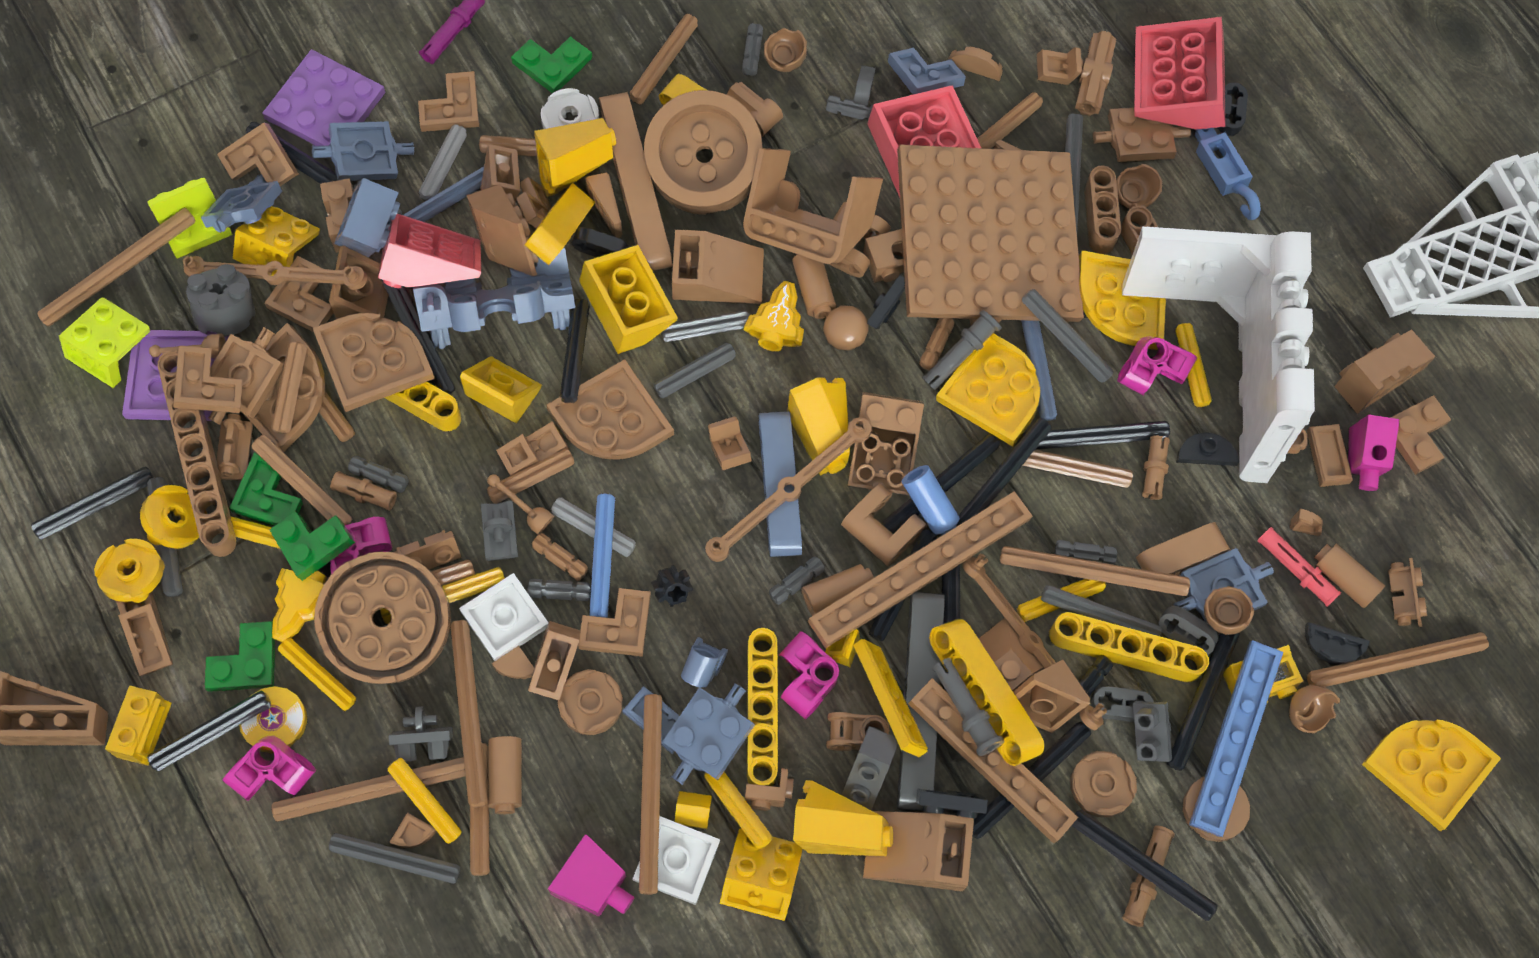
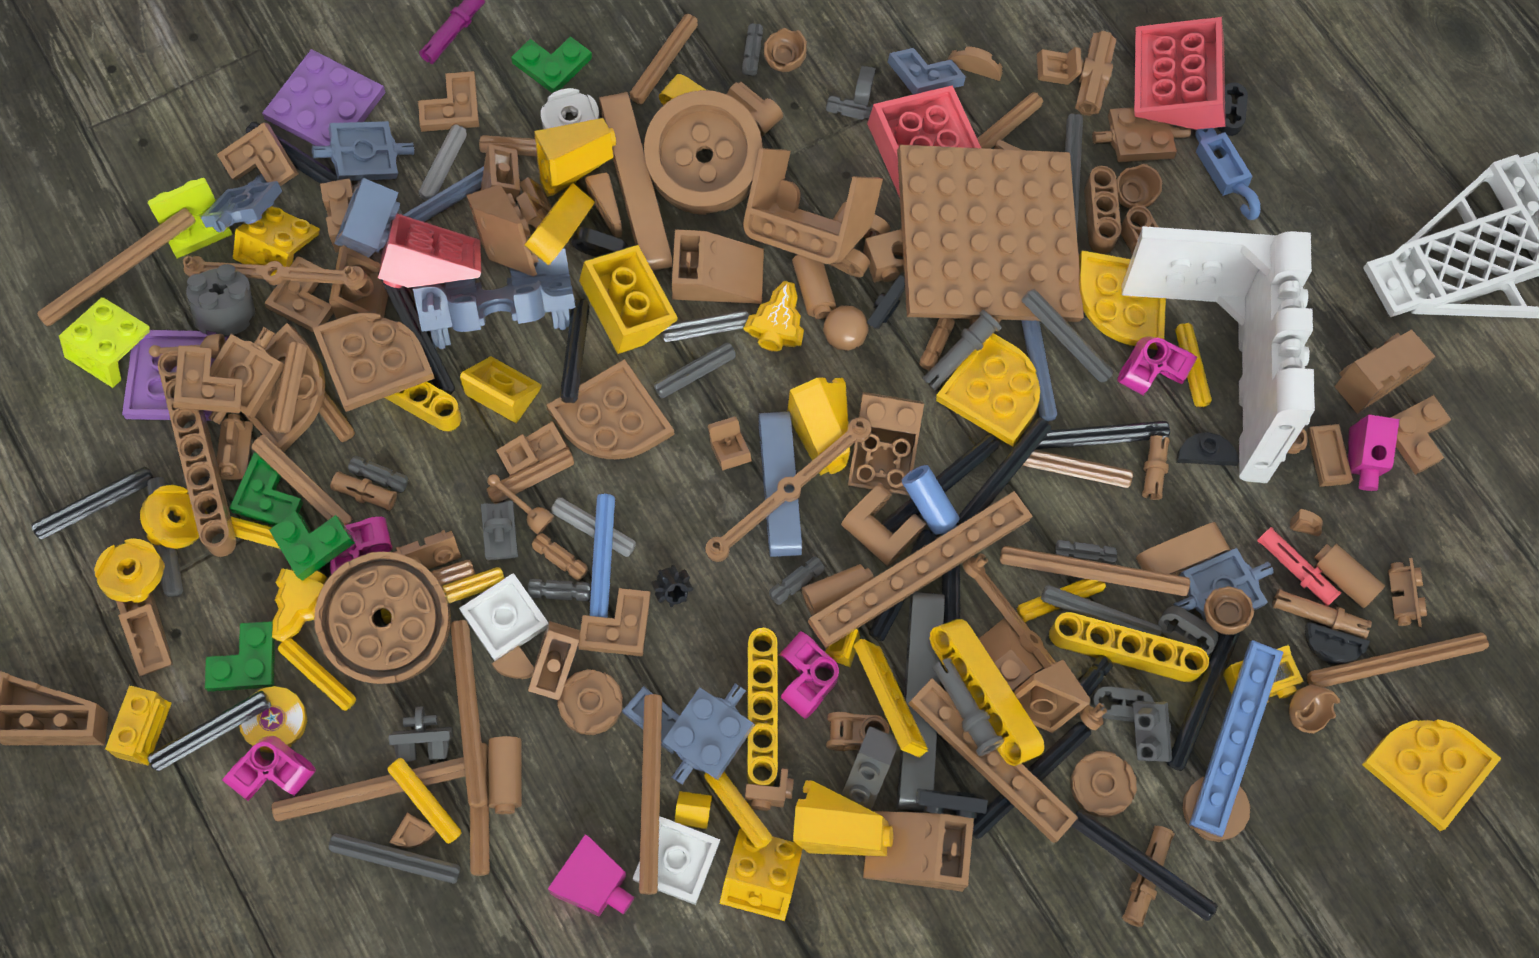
(703, 663): sand blue piece -> none
(1322, 614): none -> medium nougat pin

